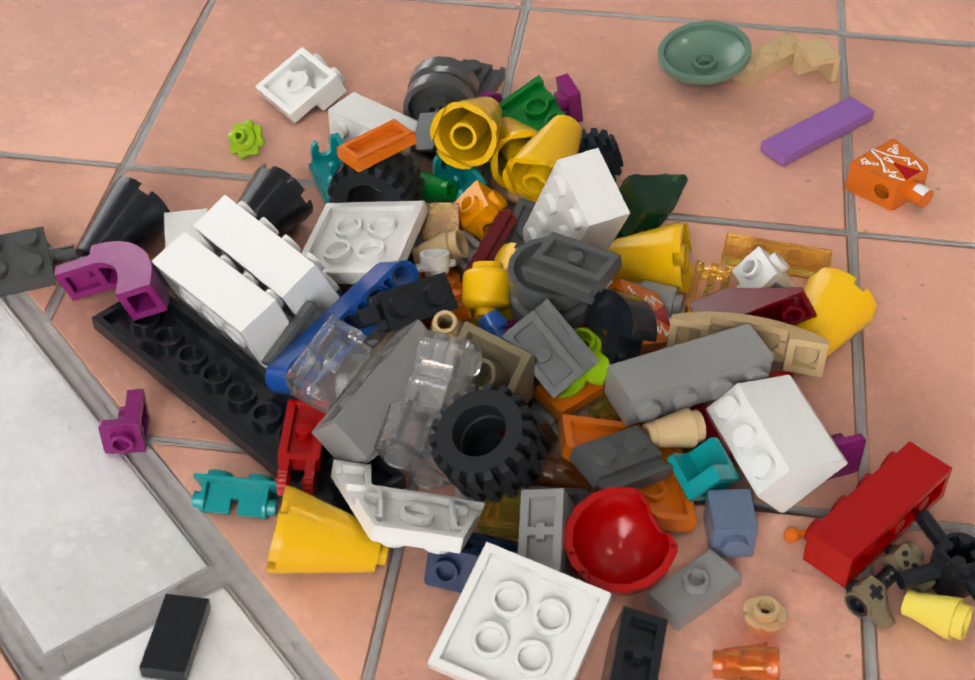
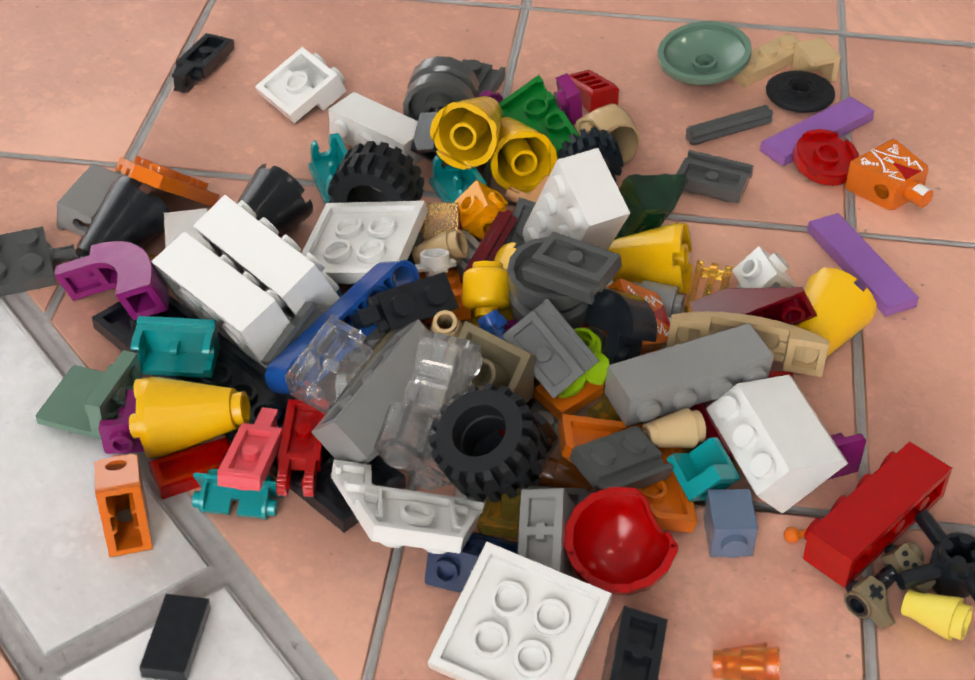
(84, 198): none -> light grey hinge
(90, 396): none -> sand green bracket
(120, 488): none -> orange torso
(167, 179): none -> orange plate
(175, 472): none -> red tile
(176, 346): none -> teal hinge
(183, 413): none -> yellow cone
(200, 60): none -> black hinge
(246, 139): lime plant -> none
(251, 453): none -> coral hinge
(320, 539): yellow cone -> none
(376, 145): orange tile -> none
(437, 189): green cone -> none
(532, 164): yellow cone -> none
(595, 90): none -> red slope
(615, 122): none -> tan piece
(694, 589): light grey plate -> none
(715, 176): none -> dark grey plate
(729, 124): none -> dark grey axle
(760, 623): tan plate -> none
(801, 259): clear yellow tile -> none
(815, 95): none -> black wheel
(824, 156): none -> red tile
(862, 262): none -> medium lavender tile

